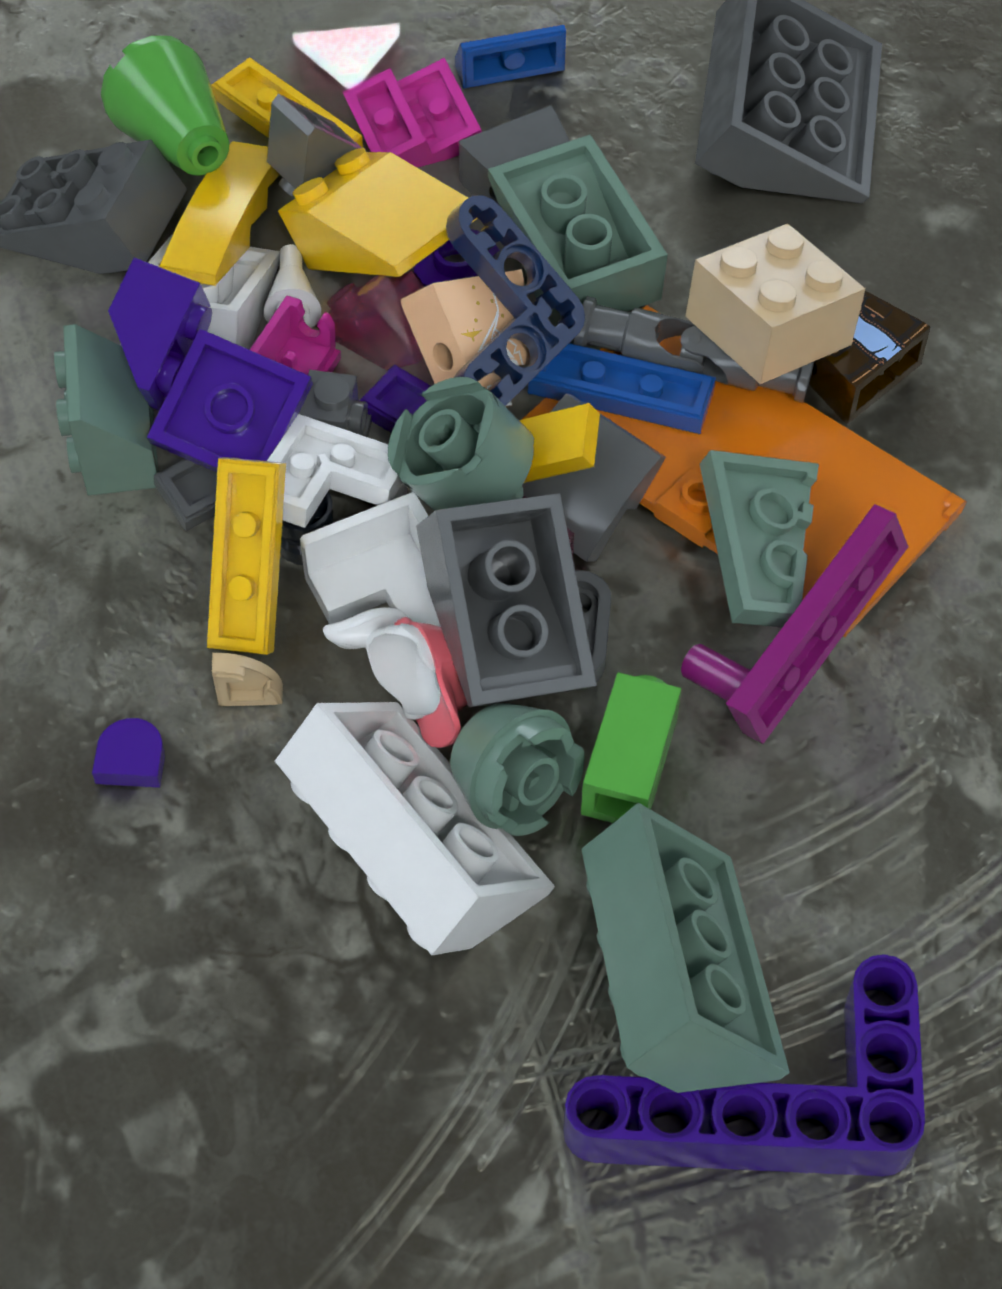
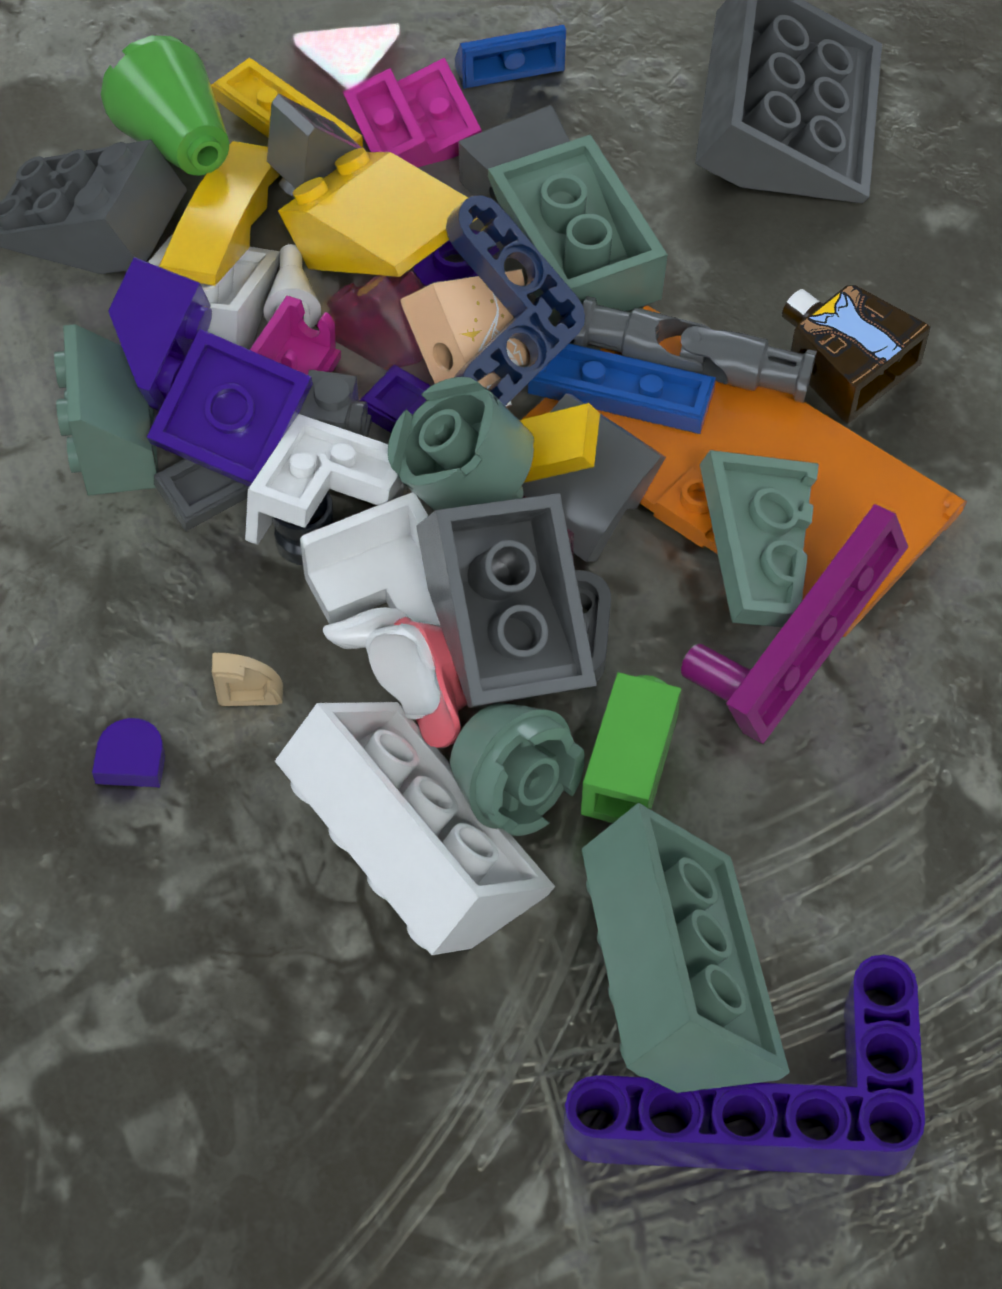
(246, 555): yellow tile -> none
(774, 302): tan brick -> none

